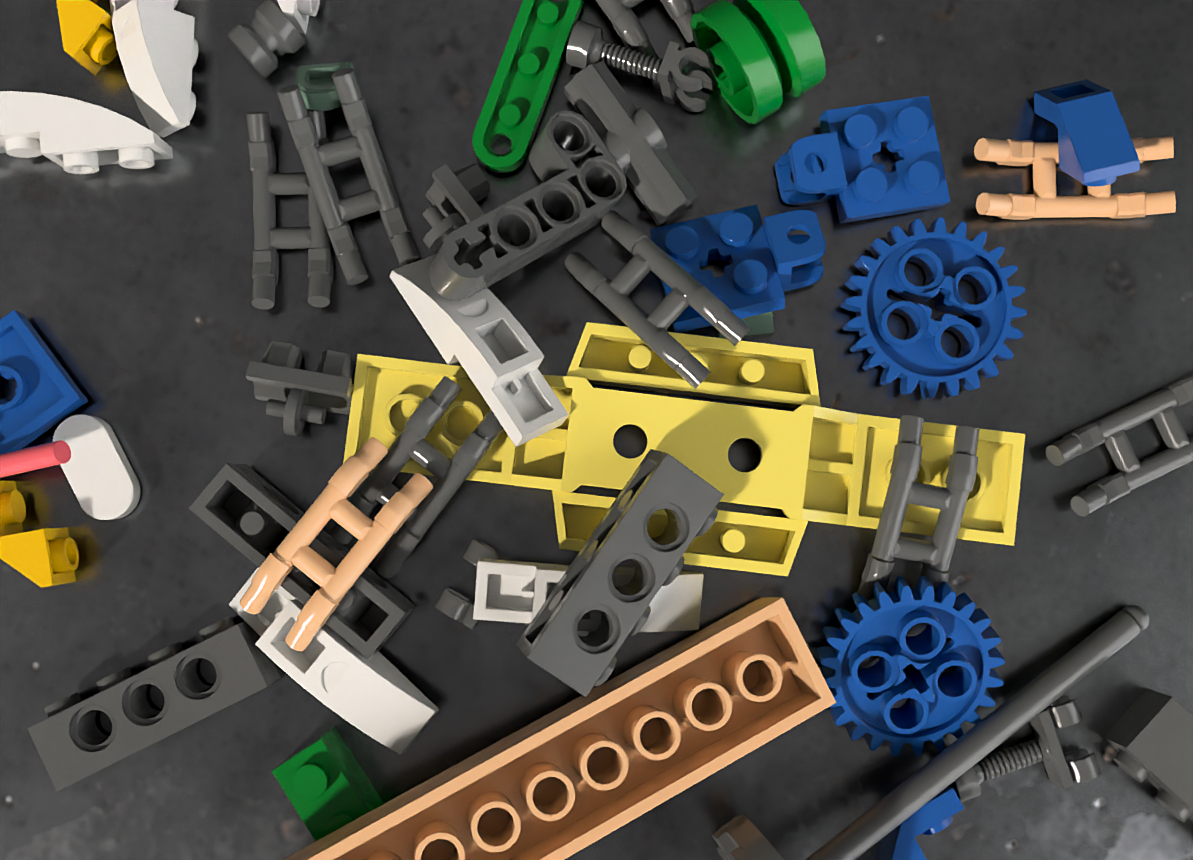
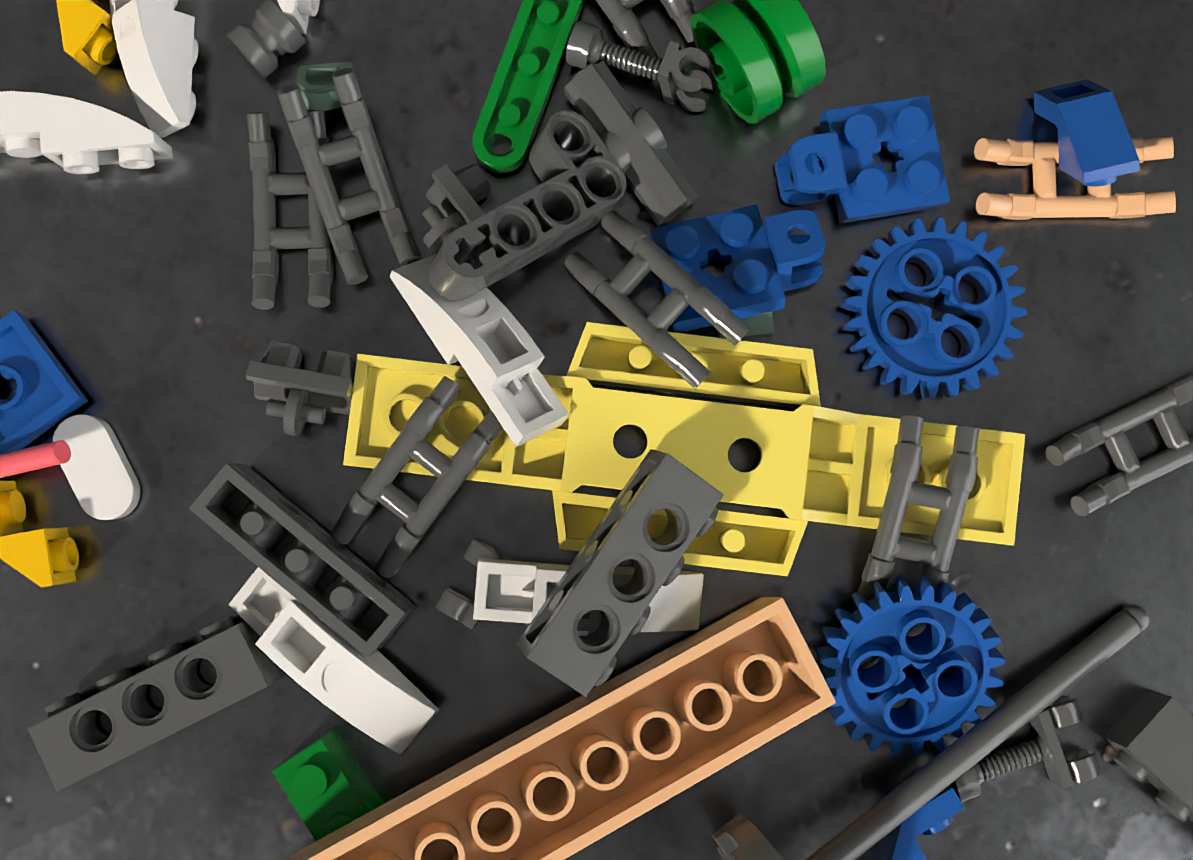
(370, 535): light nougat piece -> none

